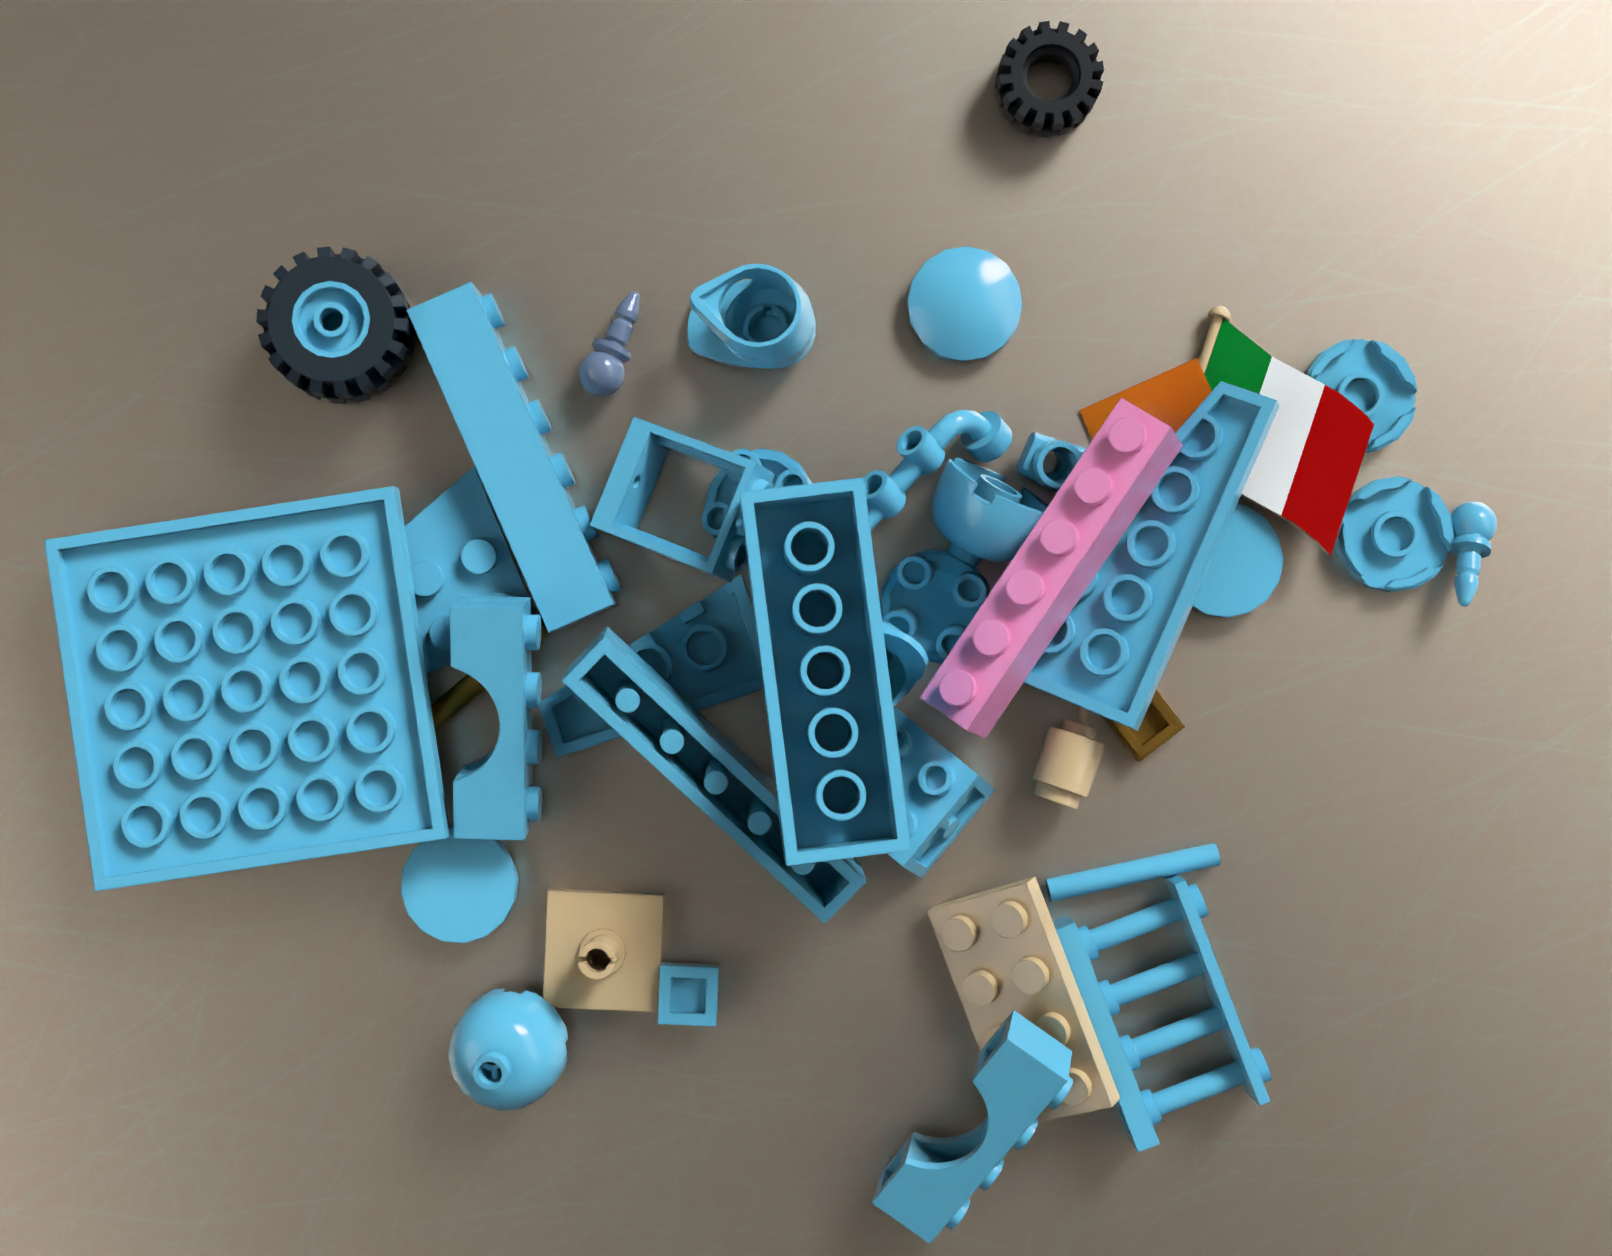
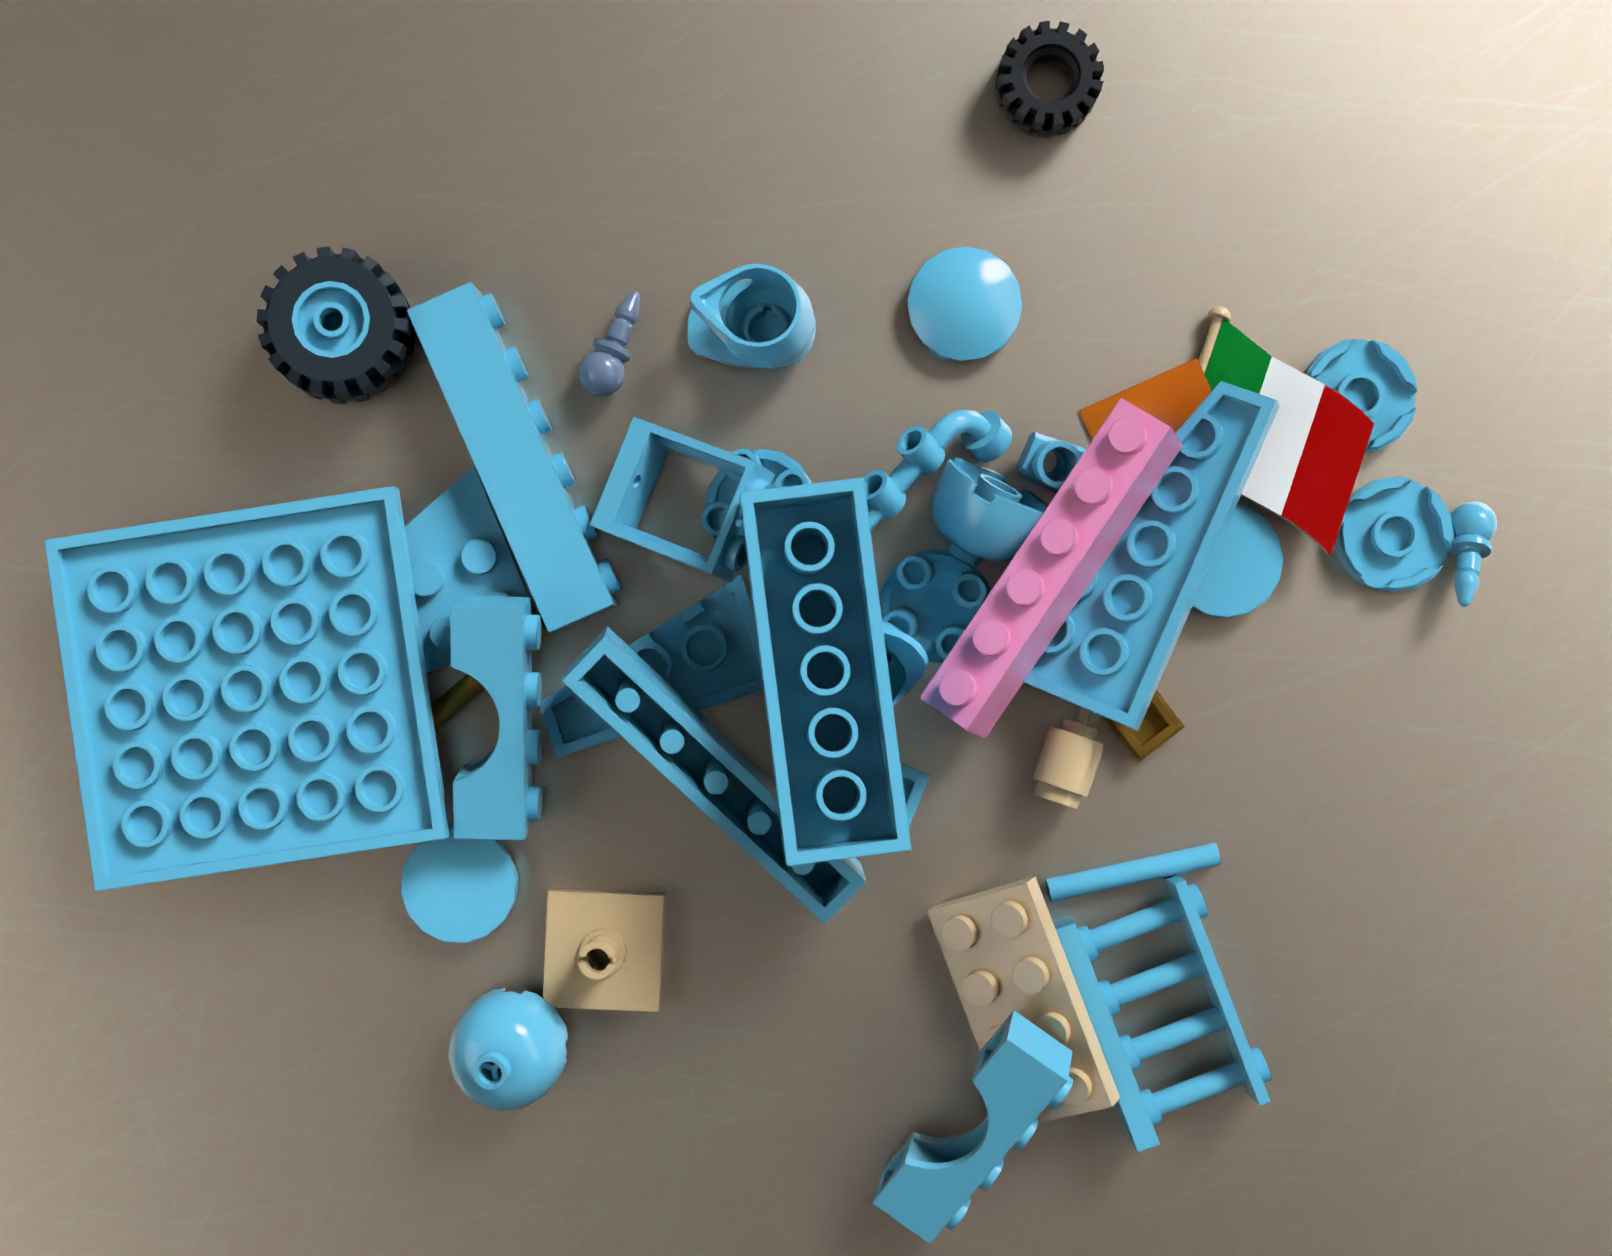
(688, 994): medium azure plate -> none
(938, 793): medium azure bracket -> none

